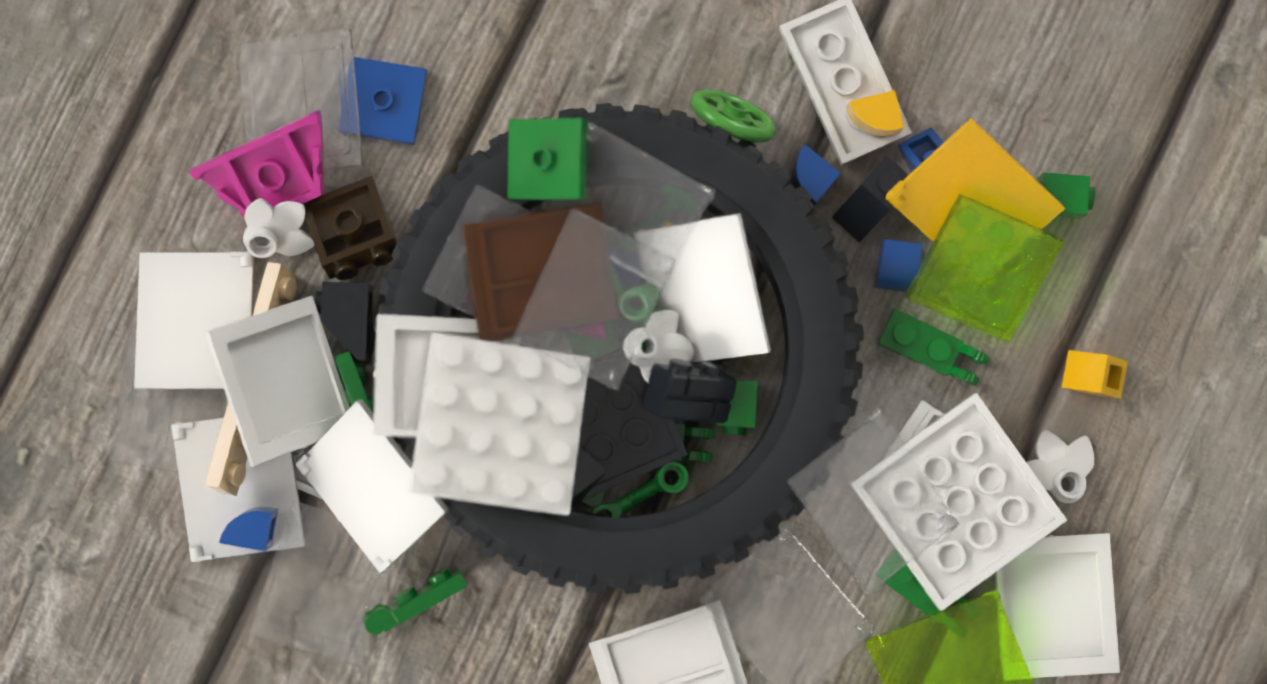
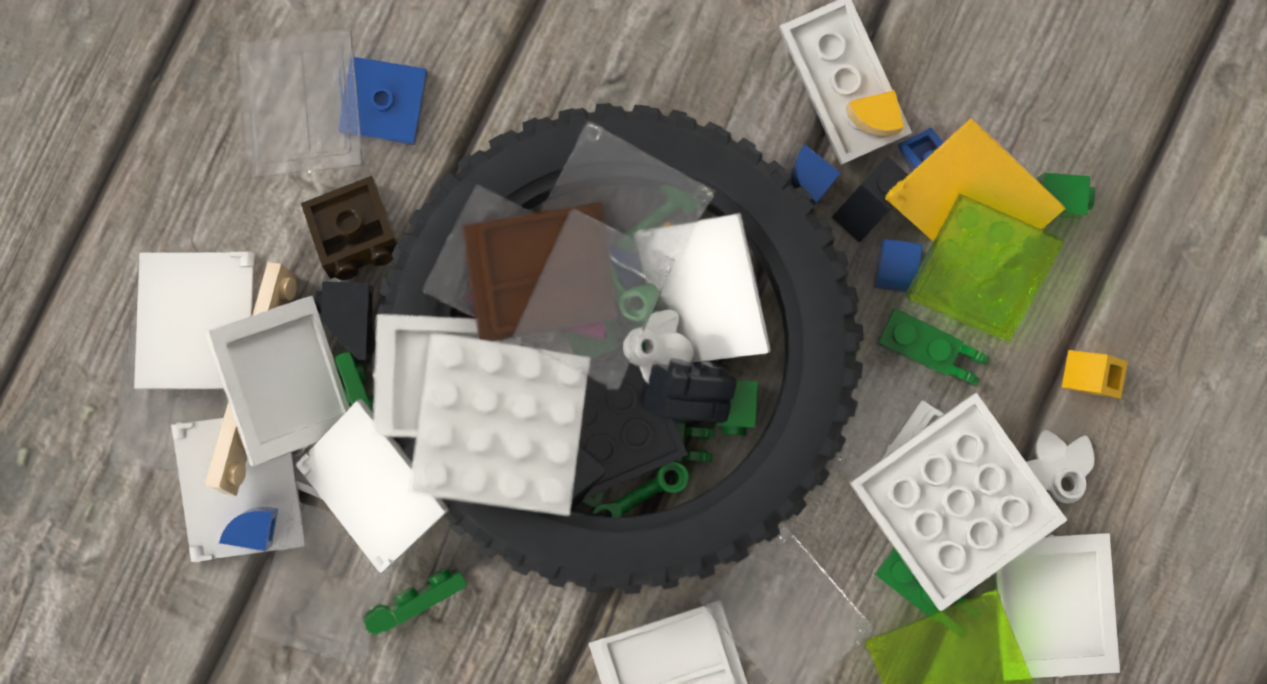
(272, 167): dark pink wing -> none
(278, 226): white plate -> none
(547, 159): green plate -> none
(733, 115): bright green plate -> none
(873, 502): clear piece -> none

